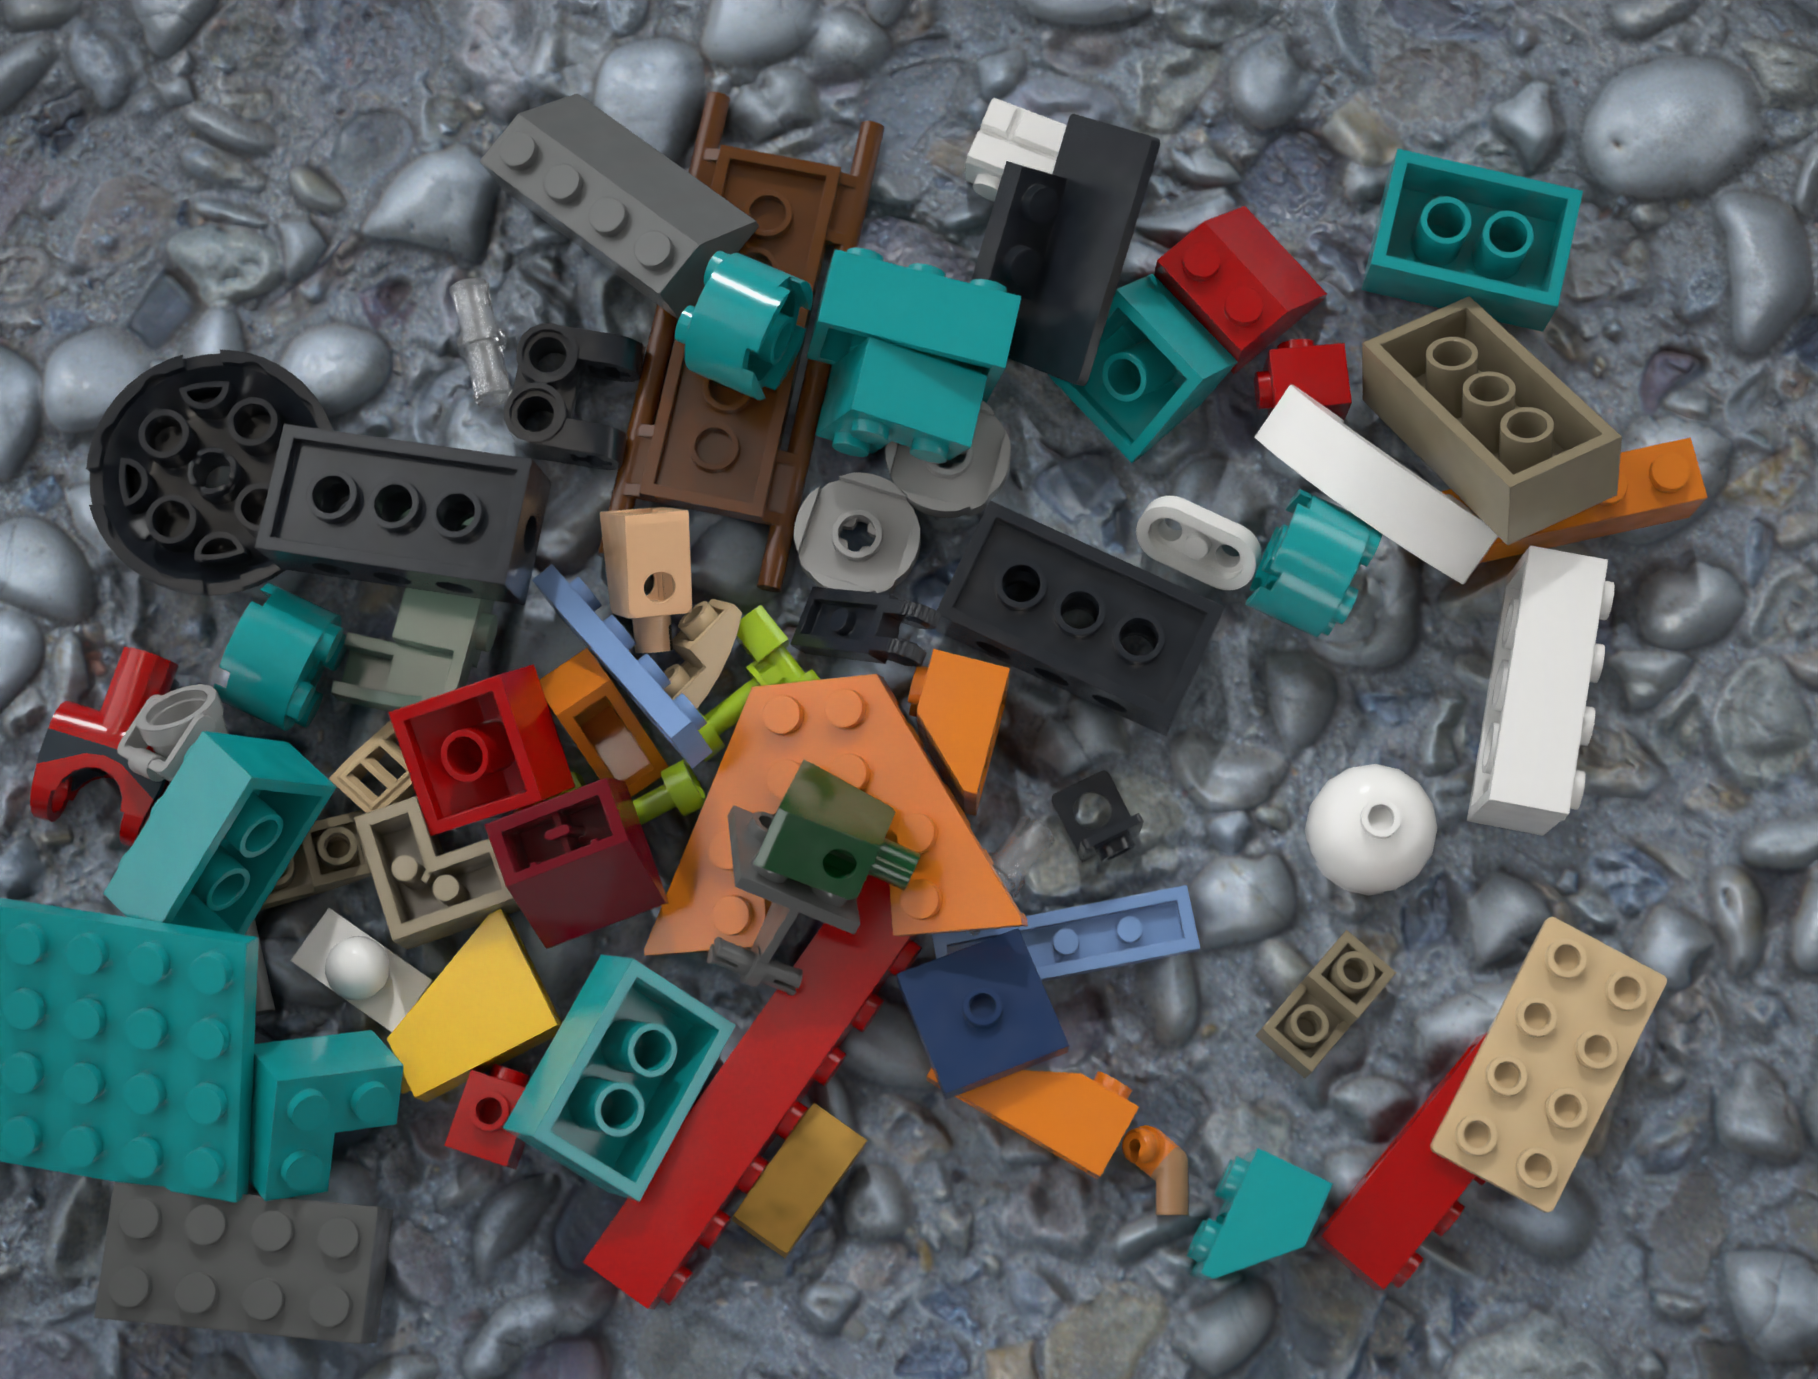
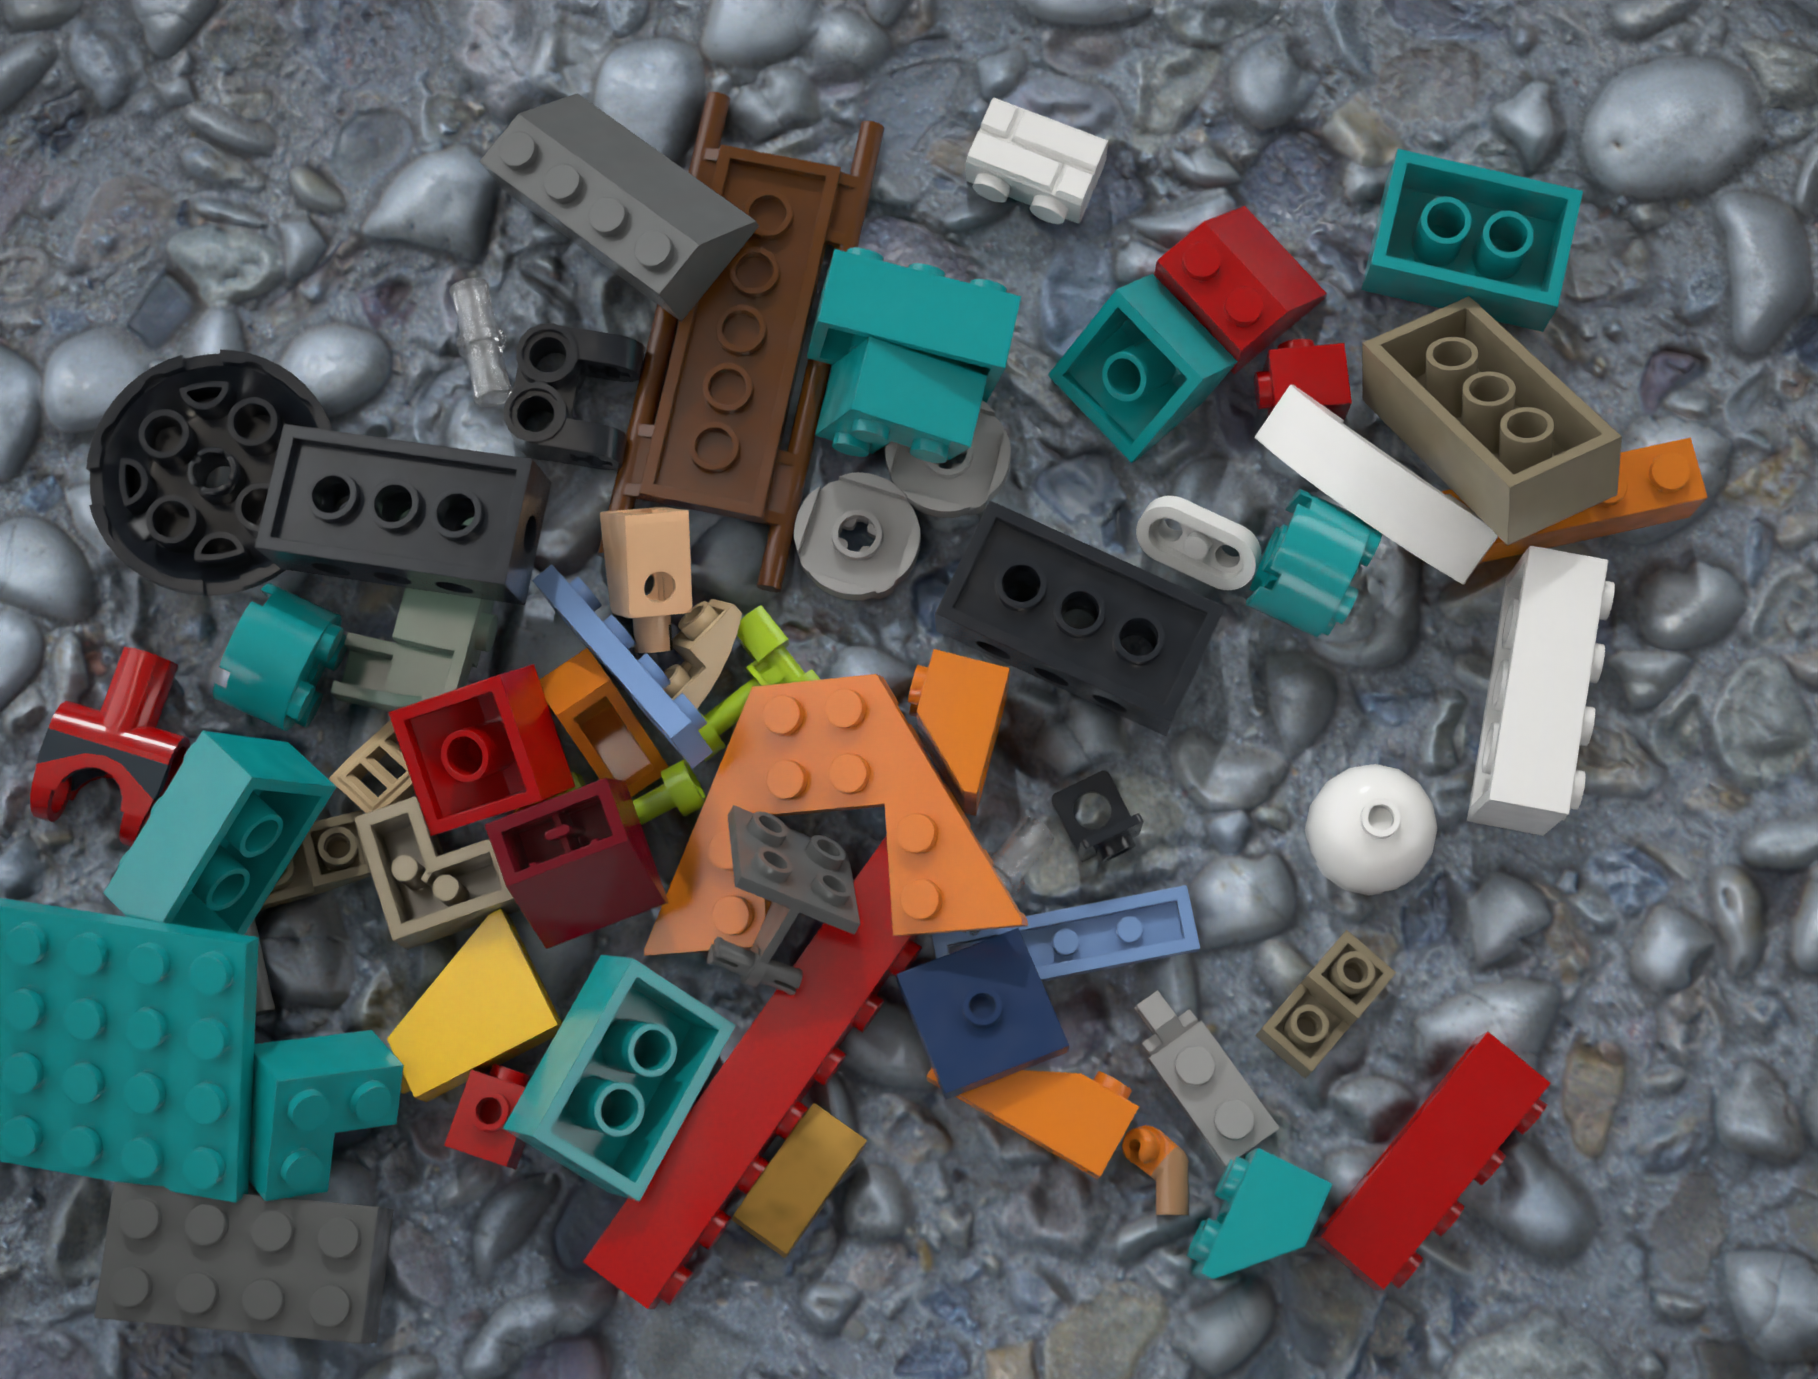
(171, 726): light grey piece -> none
(361, 970): white tile -> none
(744, 324): teal brick -> none
(833, 837): dark green torso -> none
(861, 626): black hinge -> none
(1066, 241): black bracket -> none
(1203, 1080): none -> light grey hinge
(1548, 1064): tan bracket -> none

